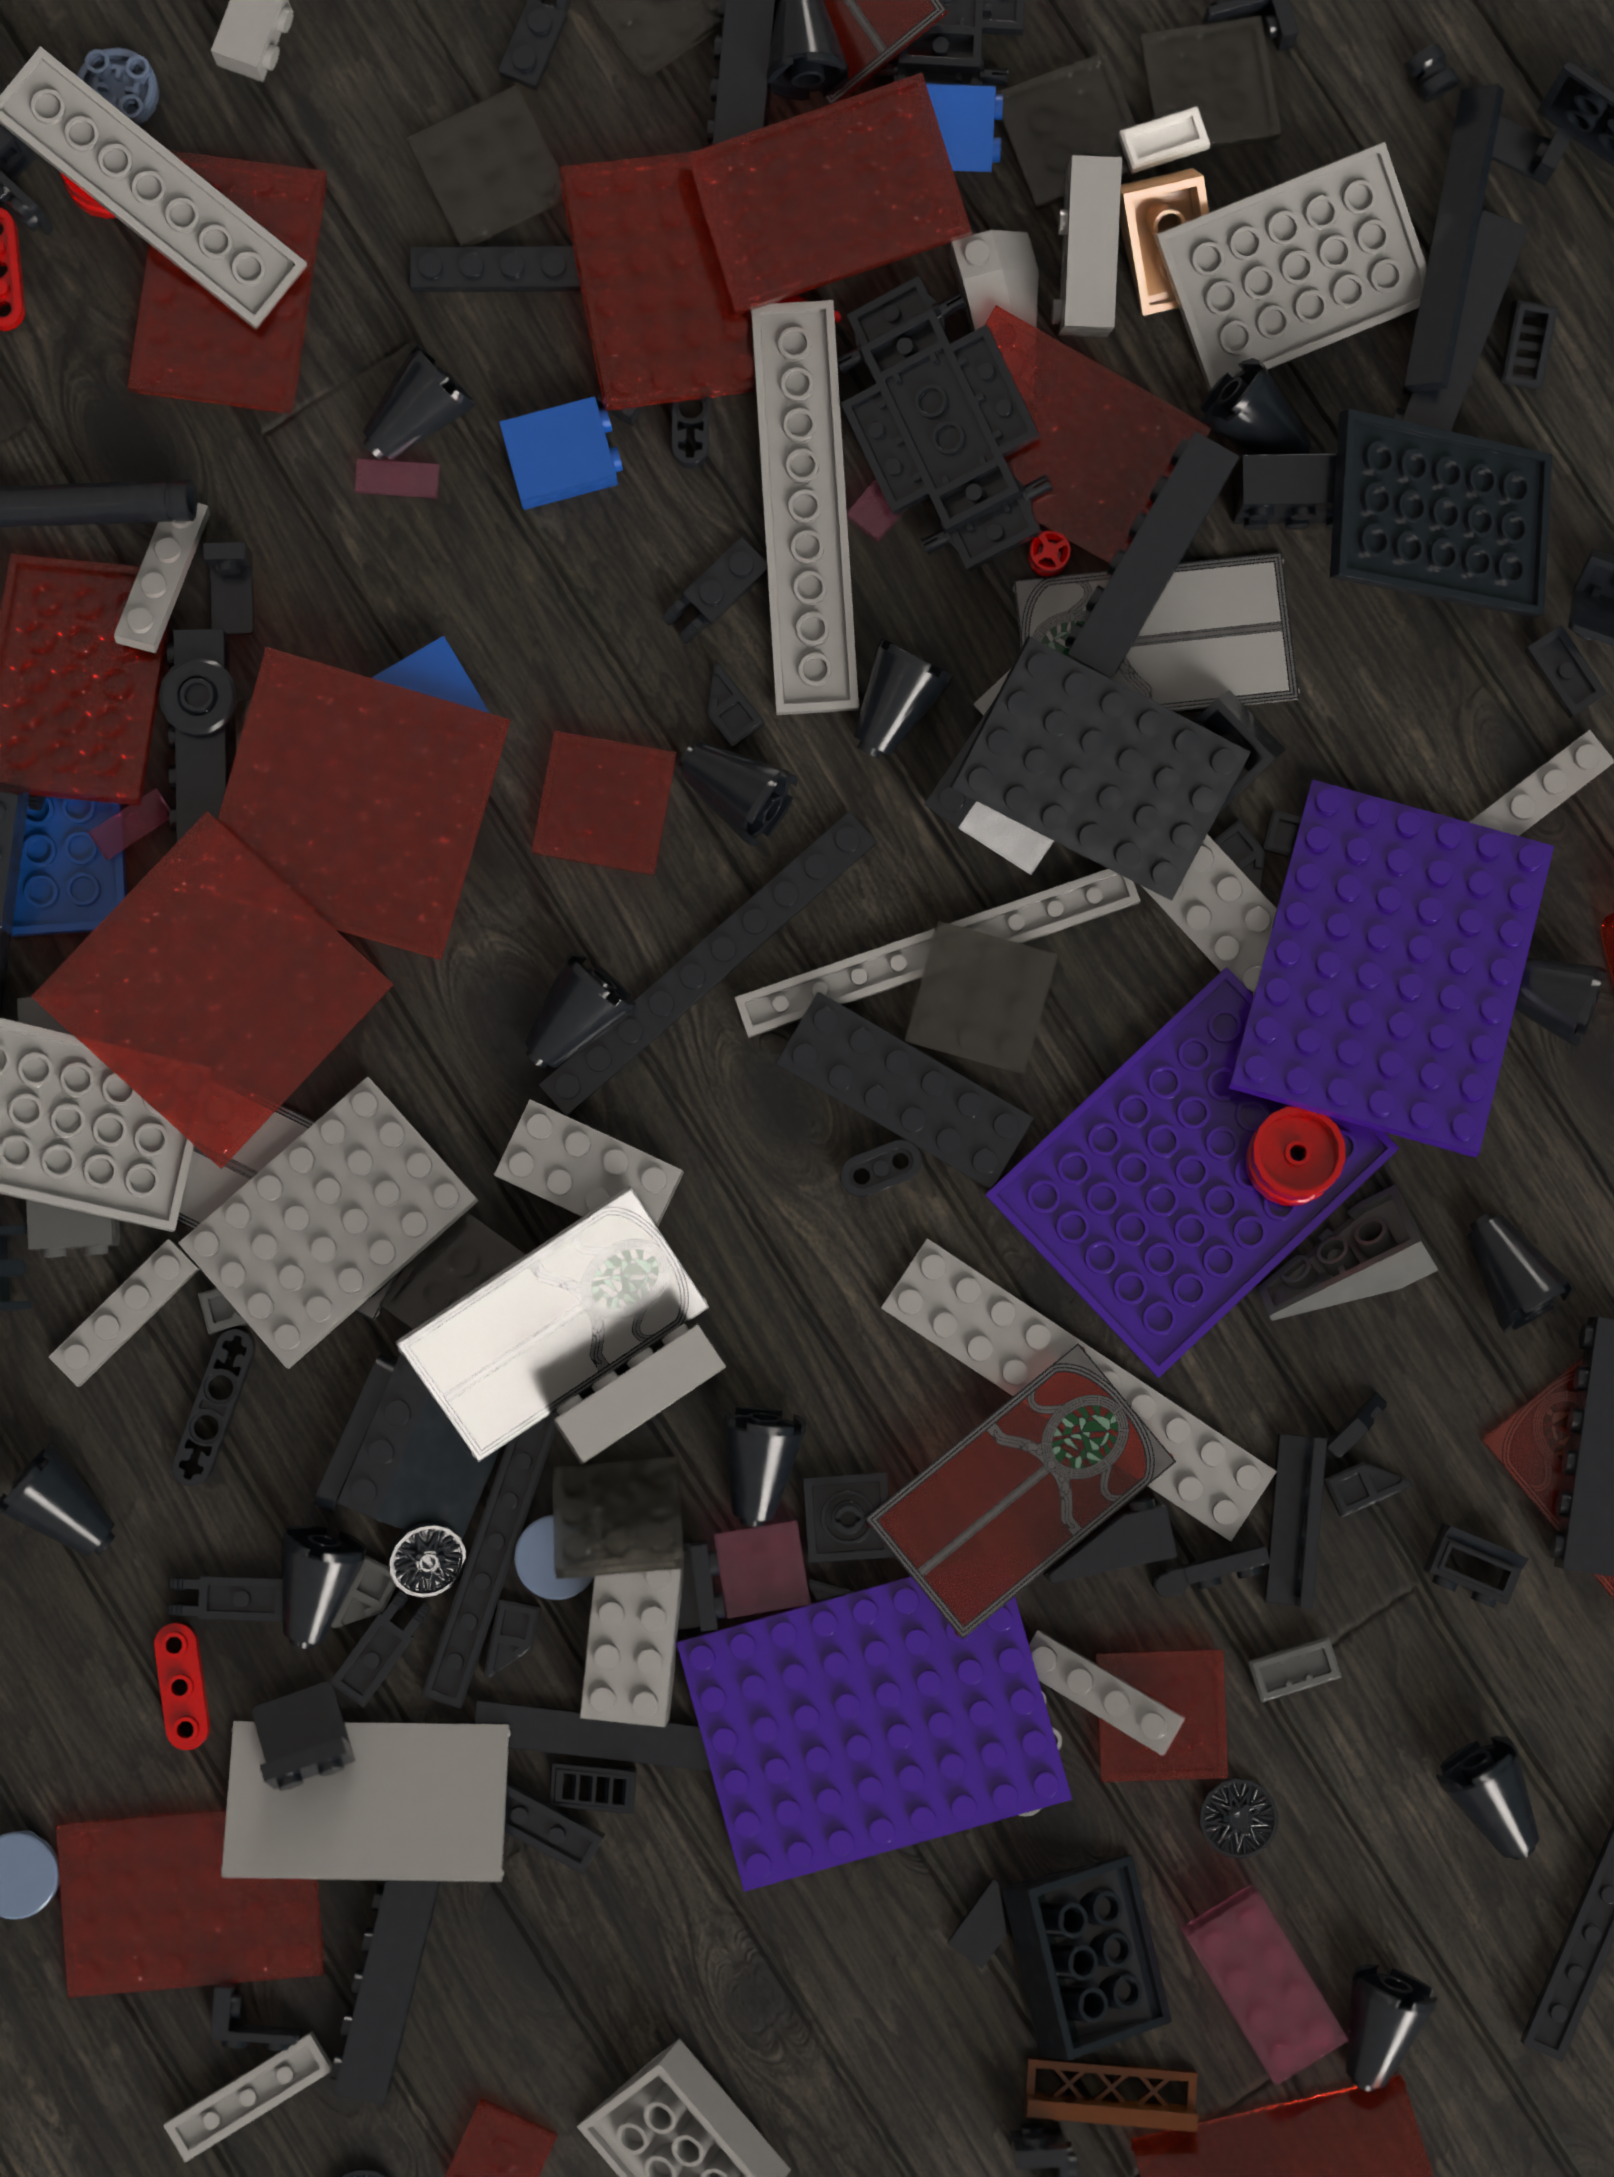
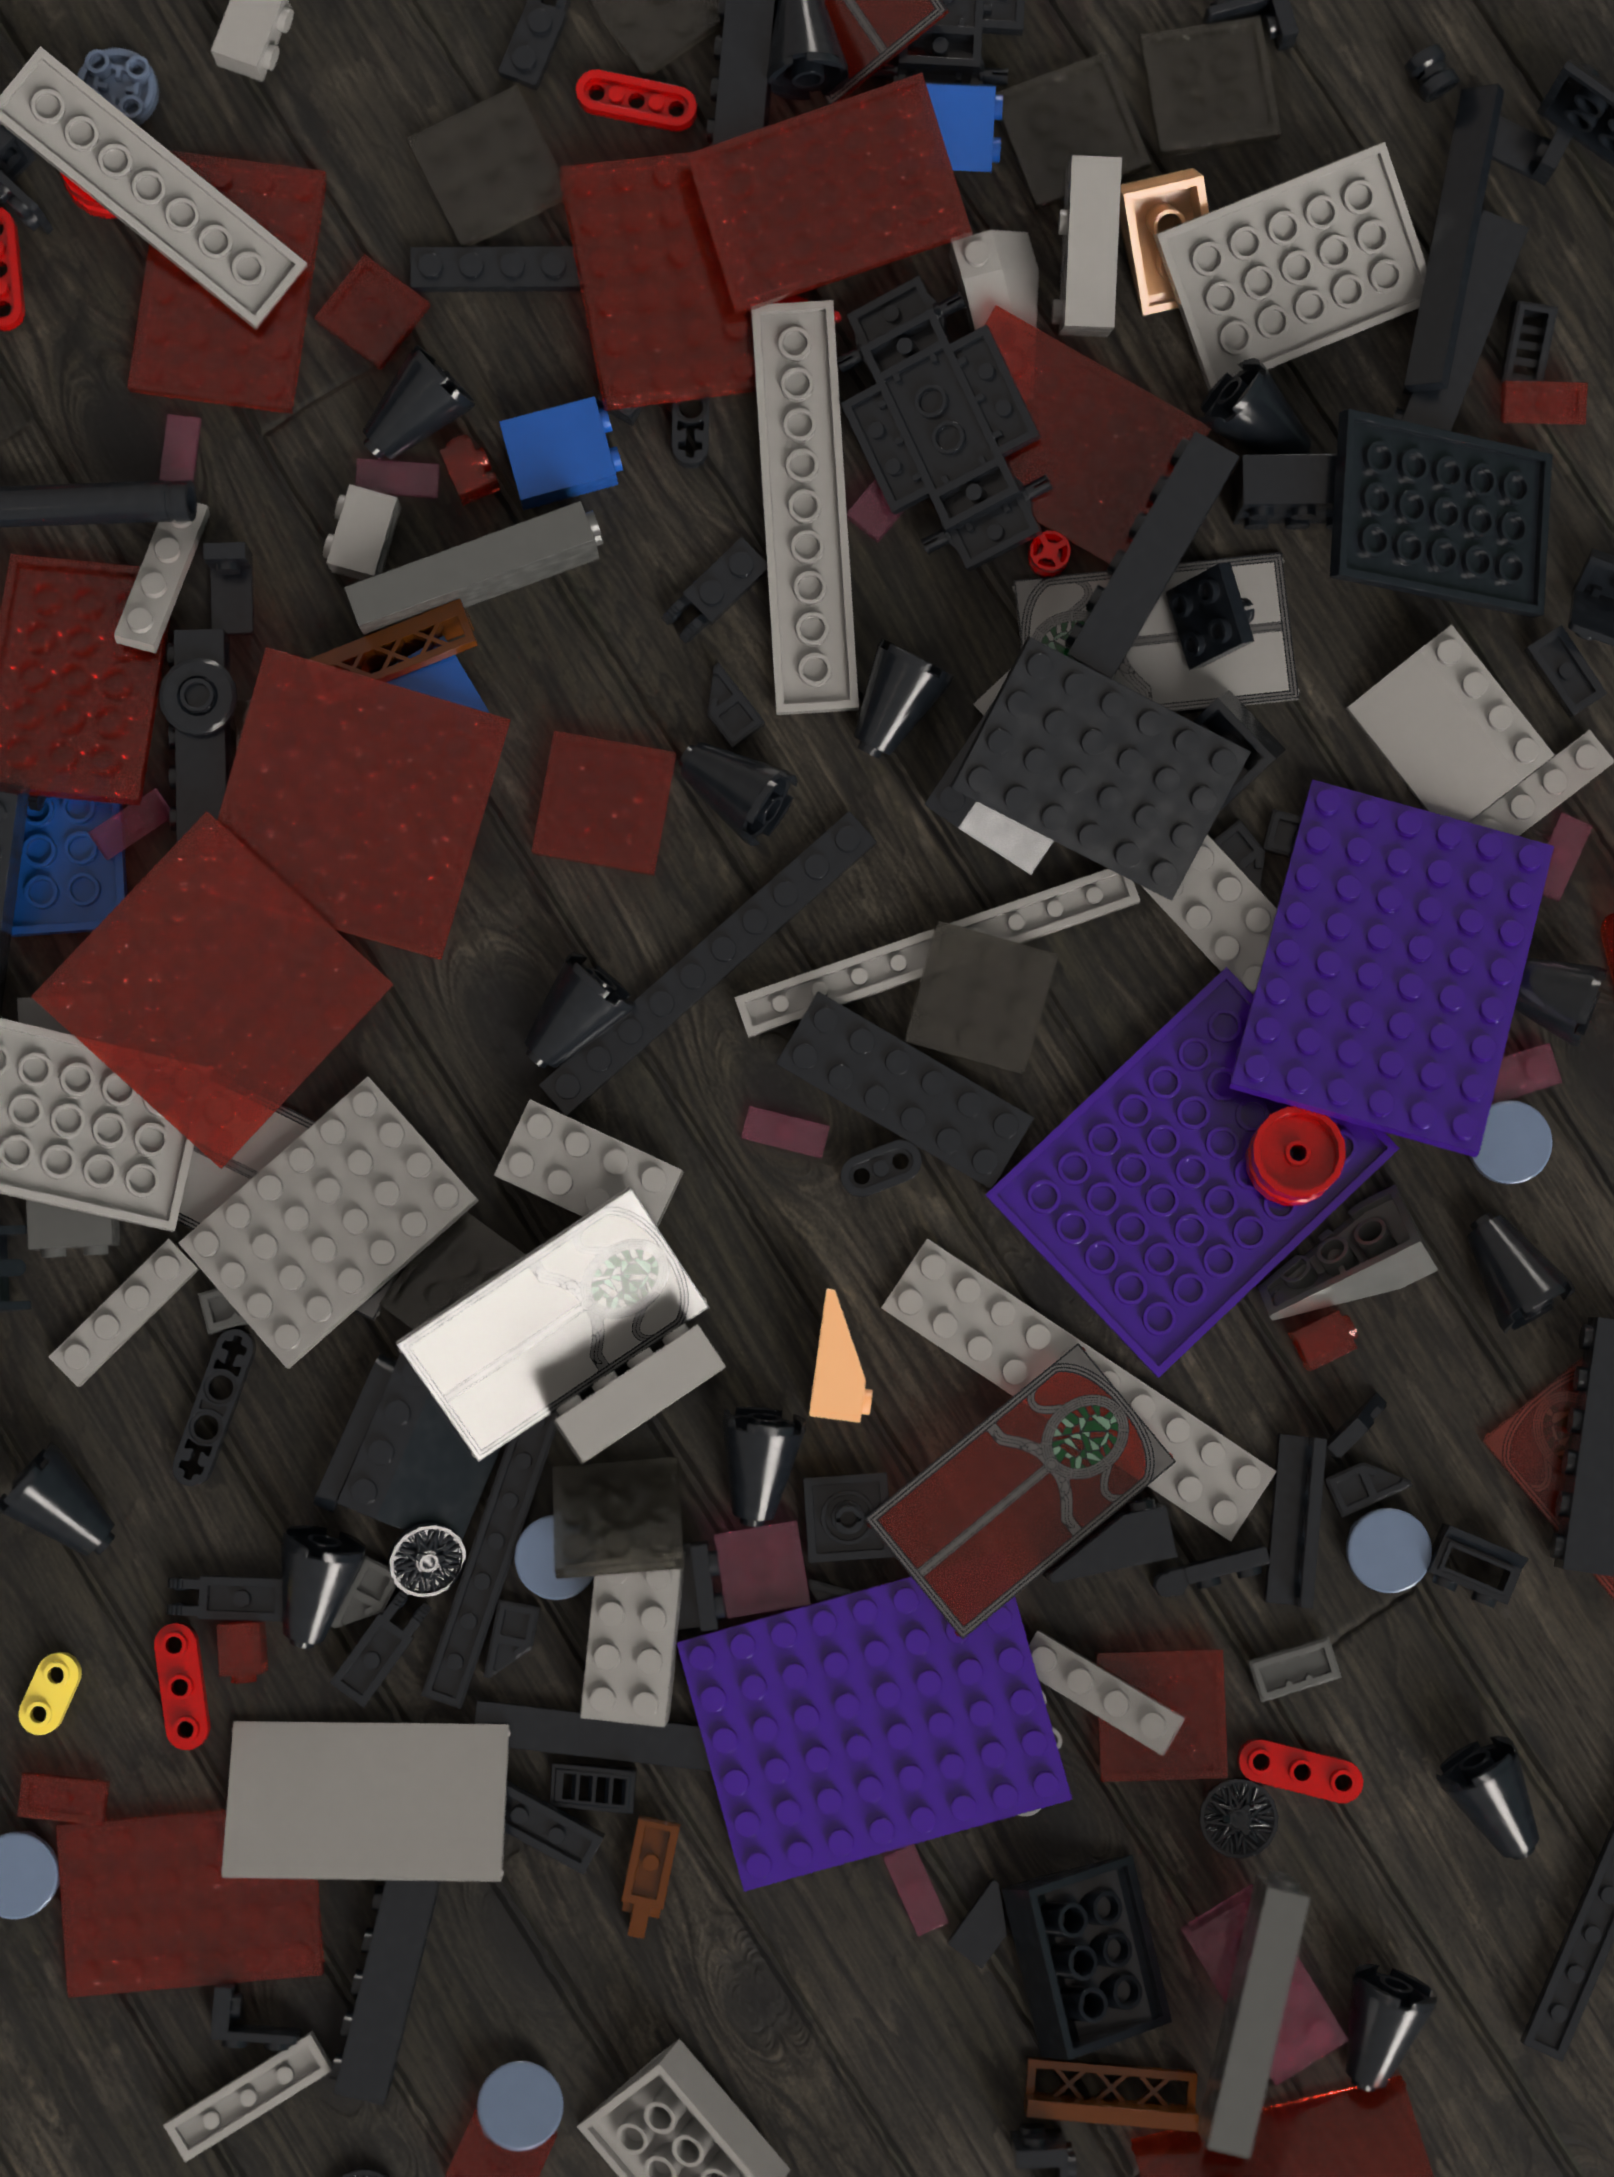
(50, 1695): none -> light yellow plate
(63, 1798): none -> clear red plate
(180, 448): none -> clear pink piece
(242, 1650): none -> clear red brick
(302, 1736): black bracket -> none
(362, 533): none -> light grey brick
(372, 312): none -> clear red tile
(404, 639): none -> reddish brown fence
(469, 469): none -> clear red brick
(478, 568): none -> dark grey brick
(519, 2106): none -> sand blue tile
(622, 89): none -> red plate
(649, 1871): none -> reddish brown hinge
(785, 1132): none -> clear pink piece
(838, 1376): none -> light nougat slope
(915, 1890): none -> clear pink piece
(1164, 140): white tile -> none
(1210, 615): none -> black plate
(1253, 2014): none -> dark grey brick
(1283, 1760): none -> red plate
(1324, 1339): none -> clear red brick
(1388, 1550): none -> sand blue tile
(1450, 729): none -> light grey slope
(1513, 1144): none -> sand blue tile
(1526, 1073): none -> clear pink plate
(1544, 402): none -> clear red plate
(1568, 841): none -> clear pink piece

